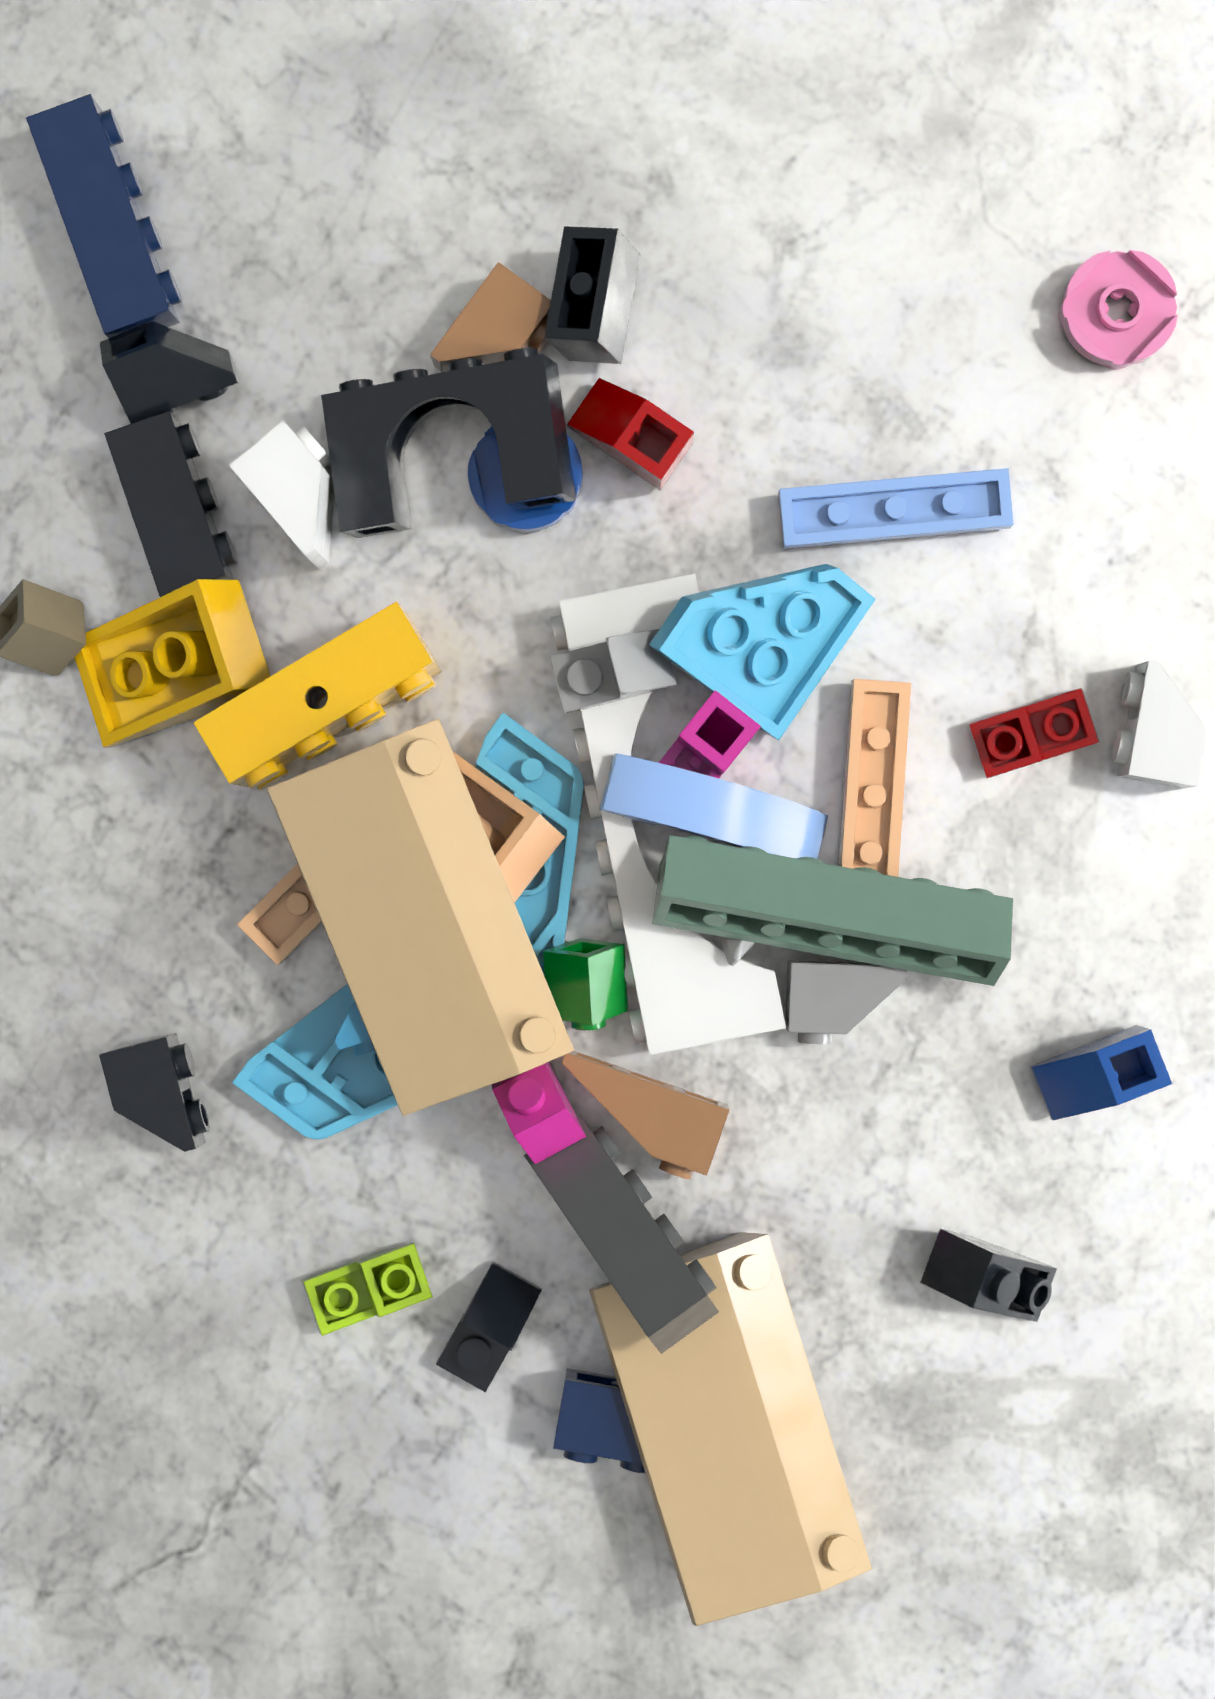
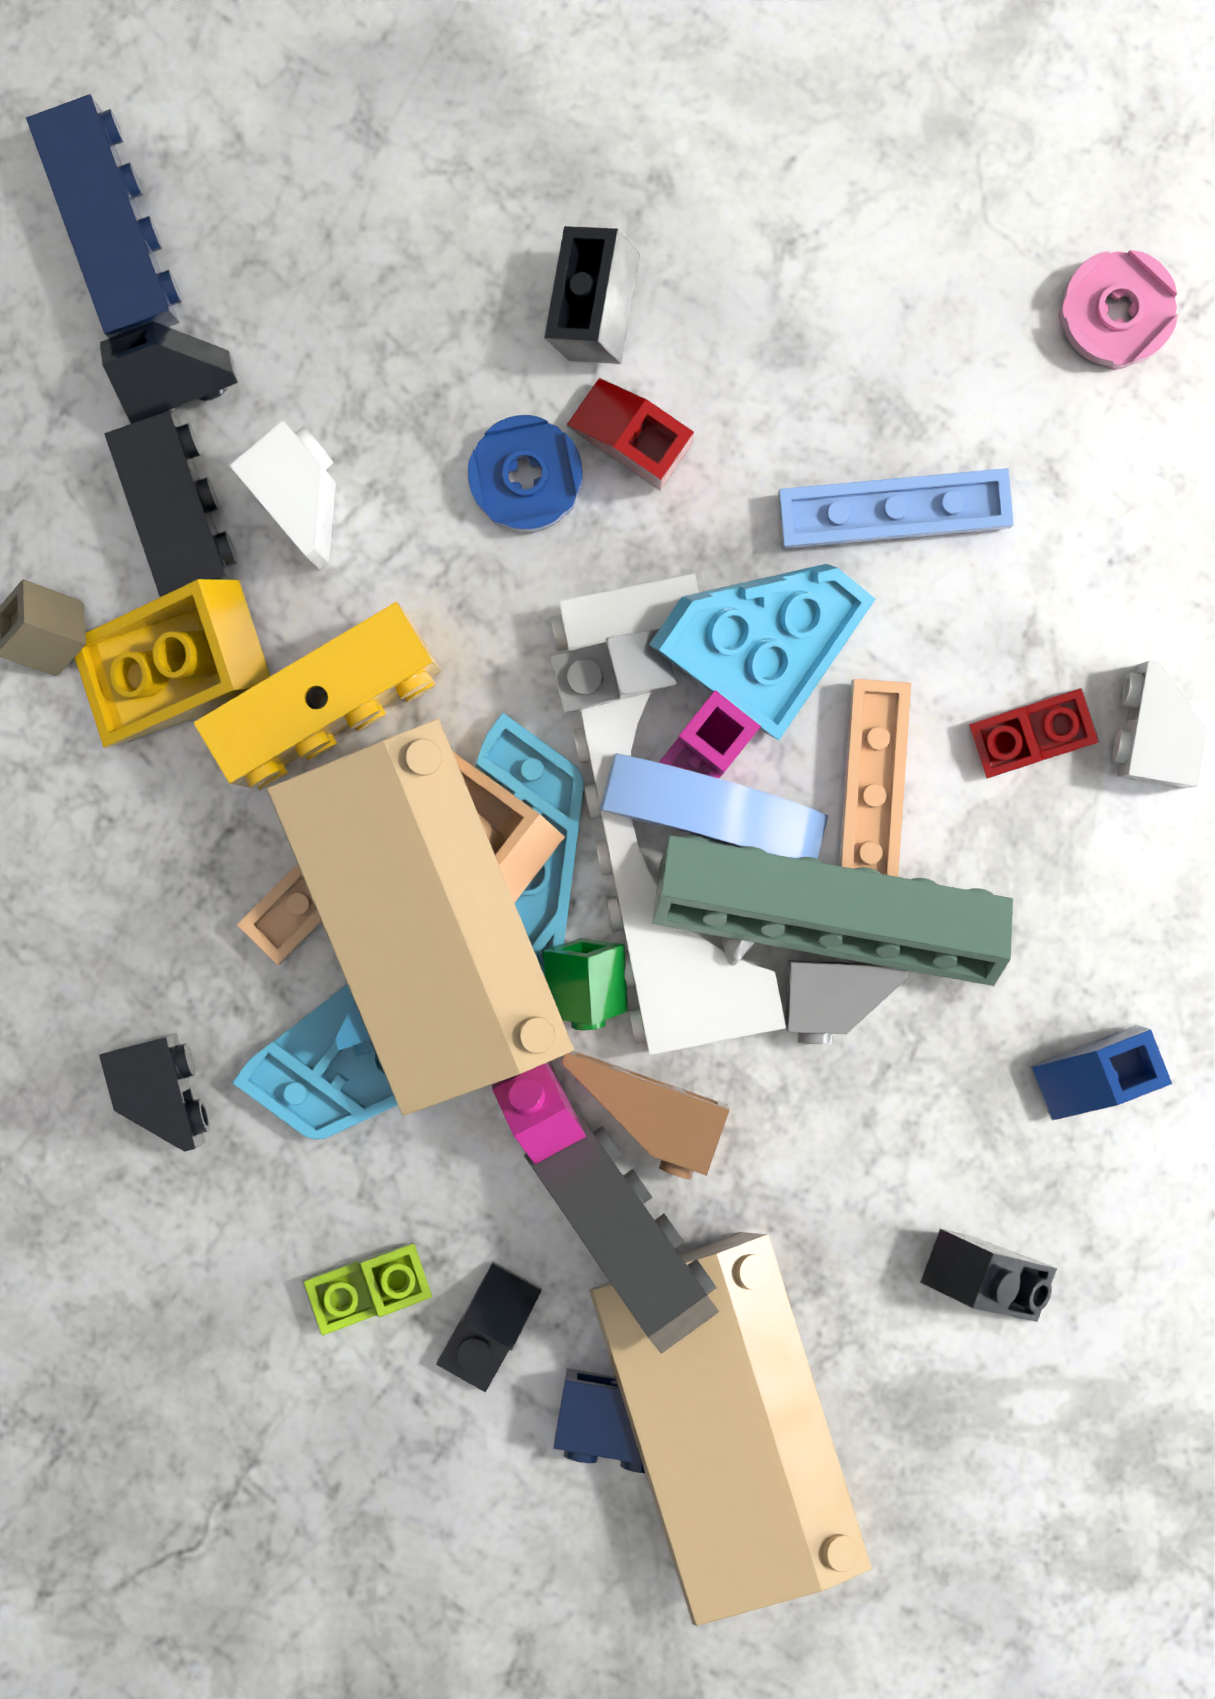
(373, 424): black arch -> none
(497, 319): medium nougat slope -> none

